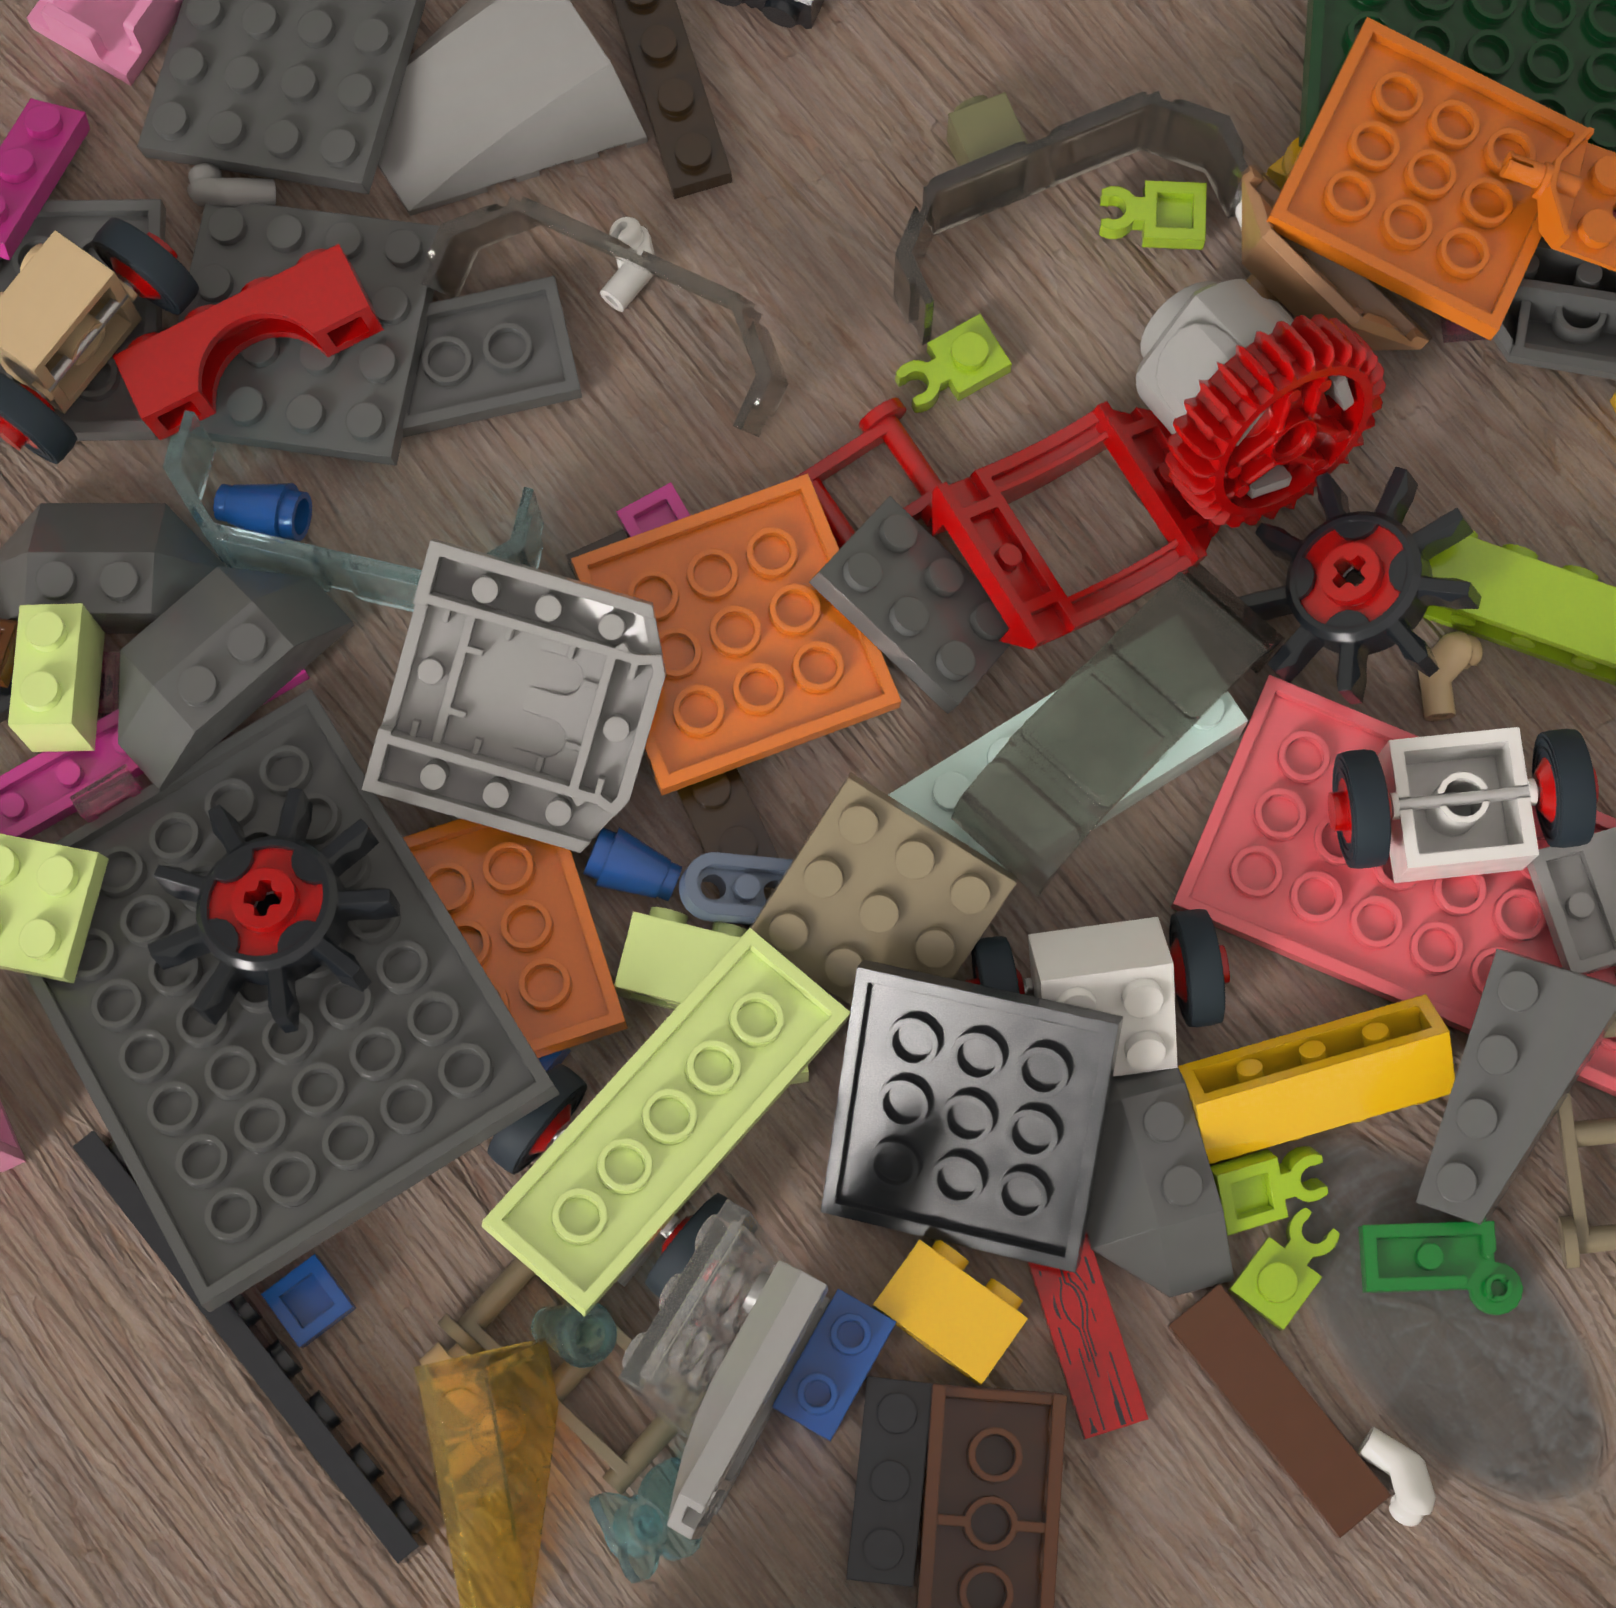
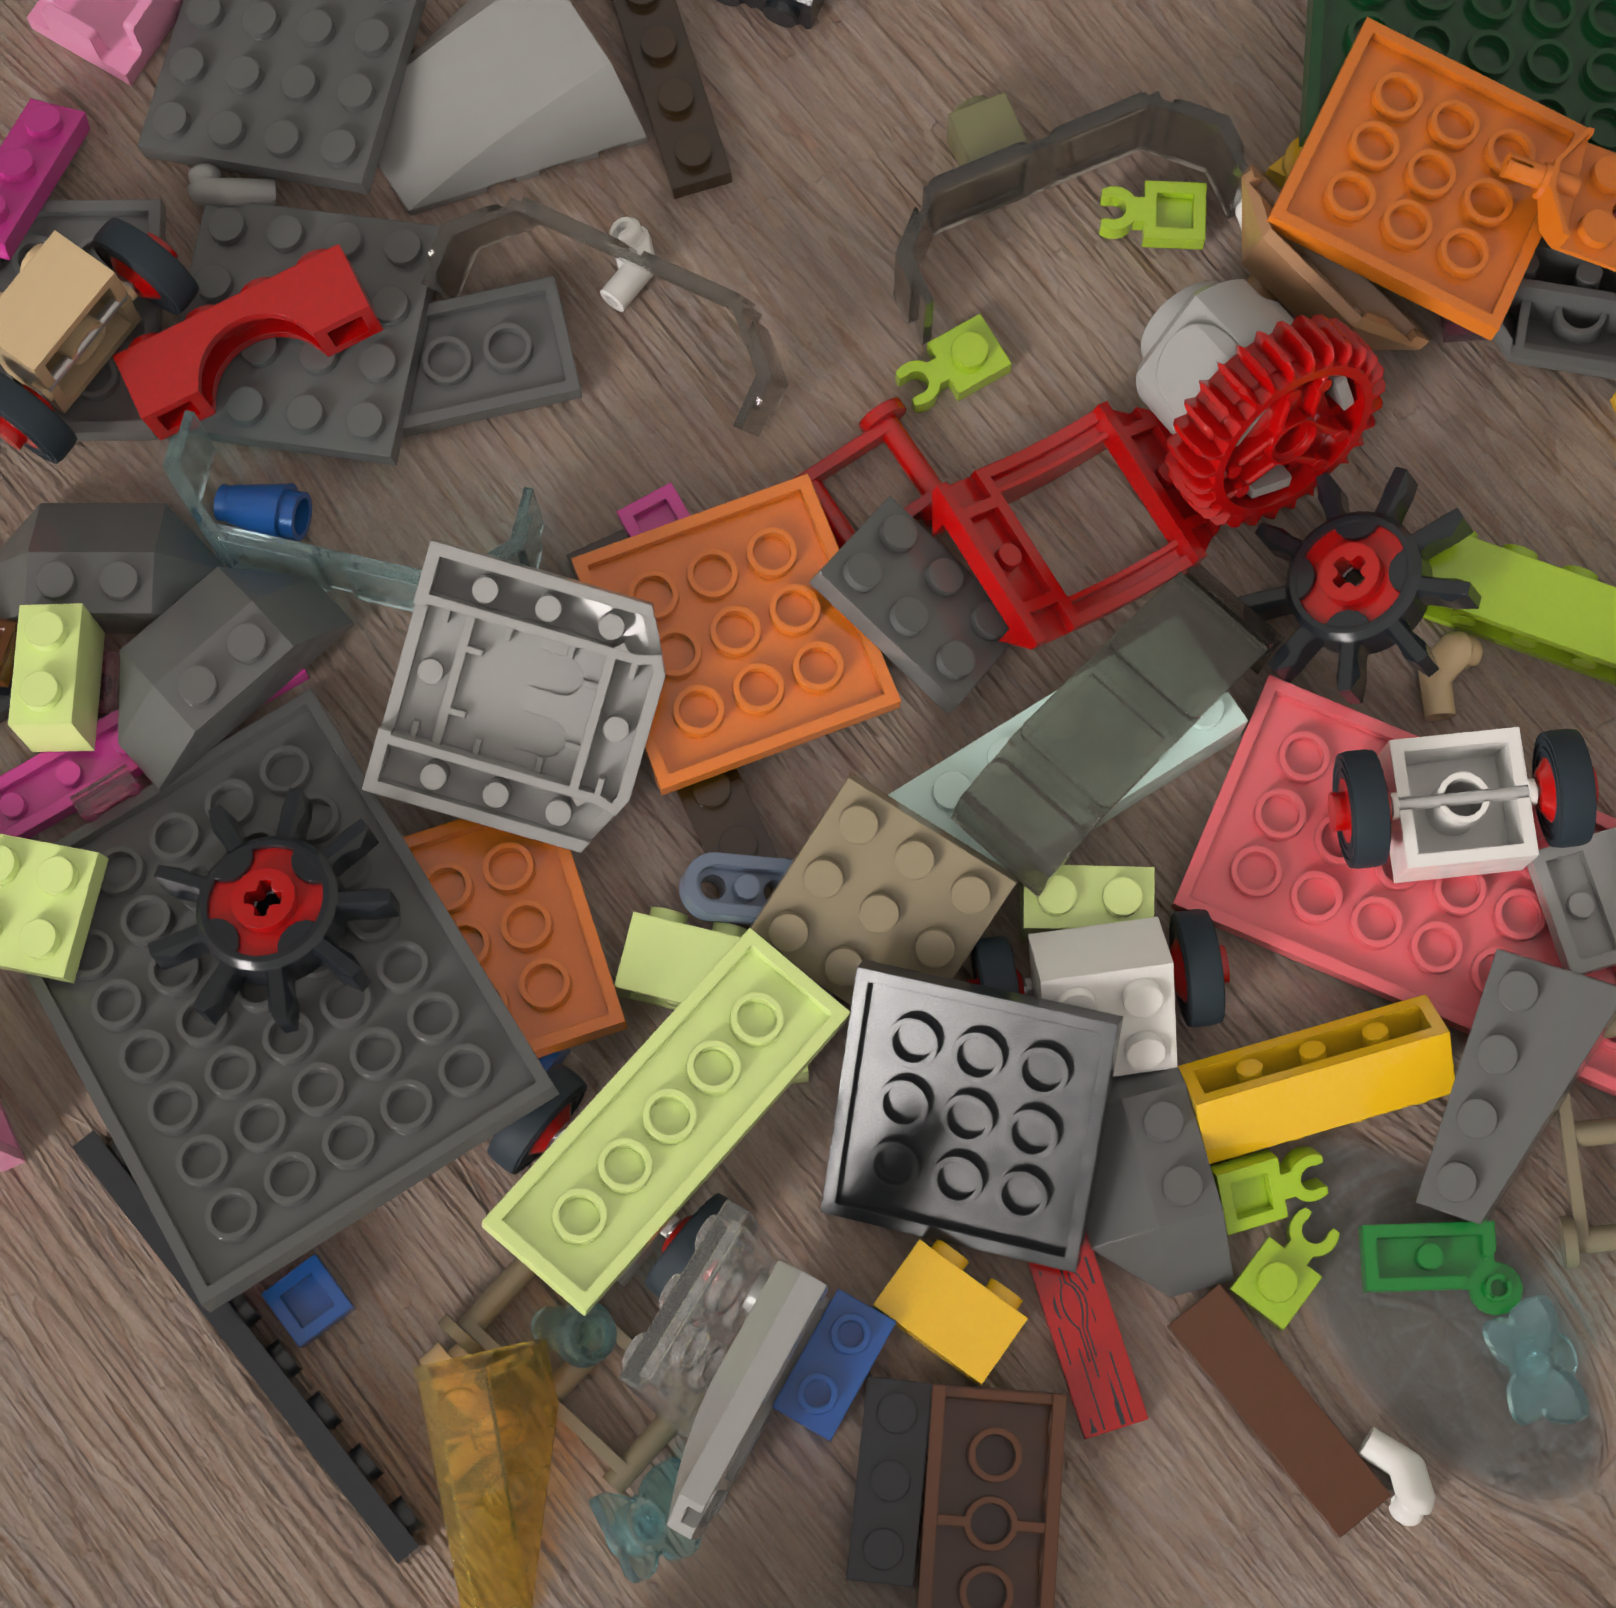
(631, 866): blue cone -> none
(1087, 898): none -> yellowish green brick
(1539, 1362): none -> clear light blue animal

